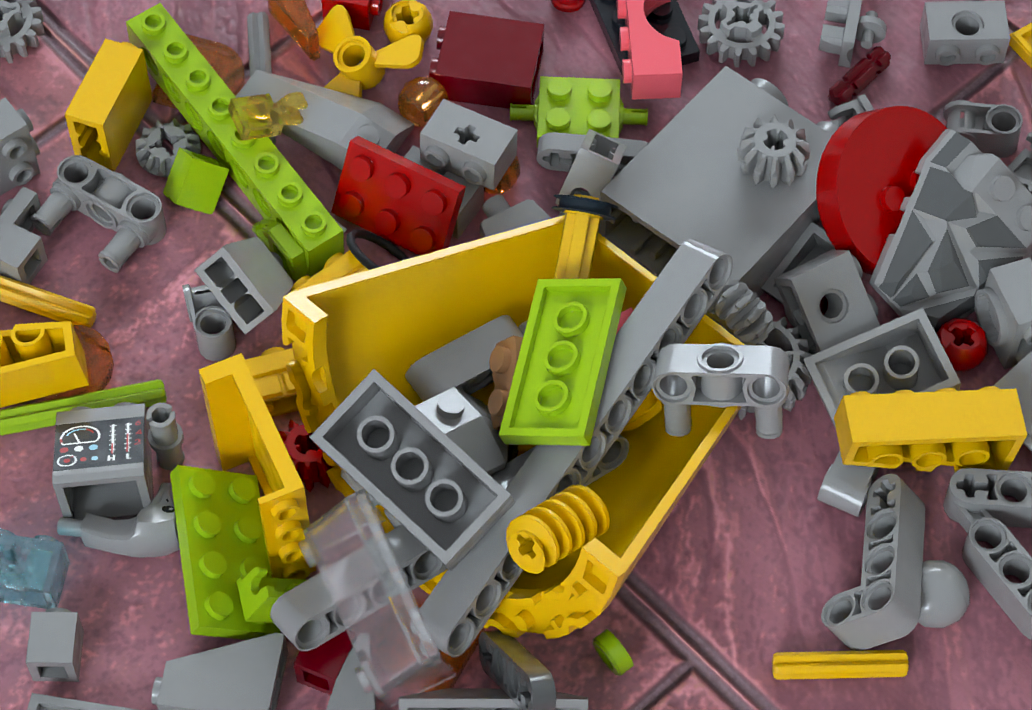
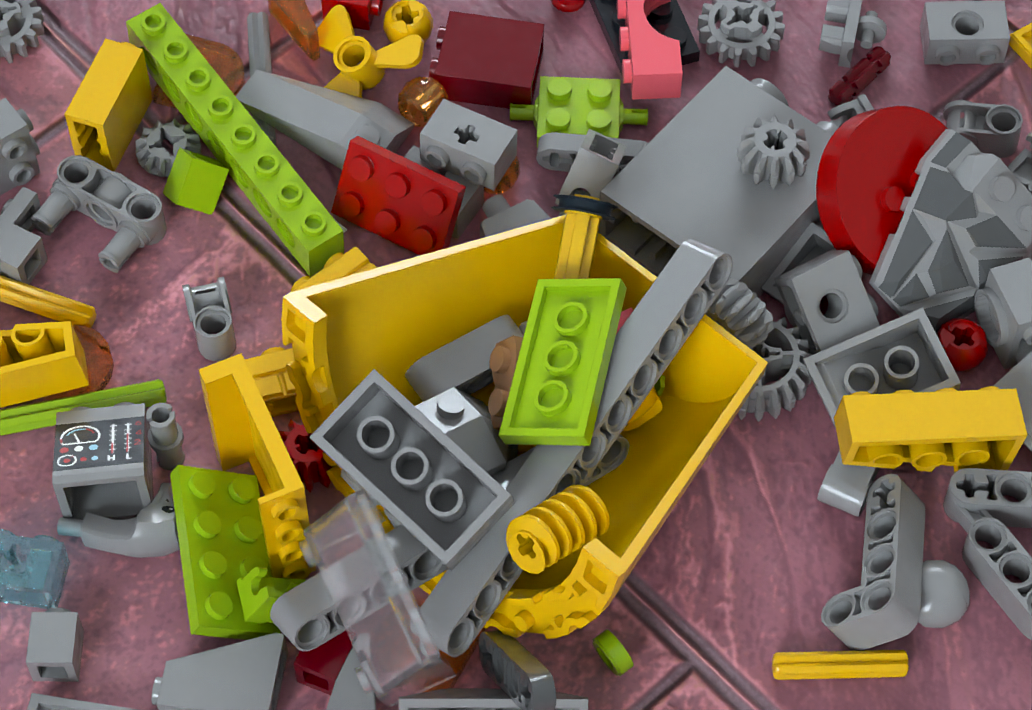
(246, 281): light grey torso -> none
(261, 117): clear yellow plate -> none
(280, 241): lime tile -> none
(361, 257): black piece -> none
(722, 378): light grey piece -> none

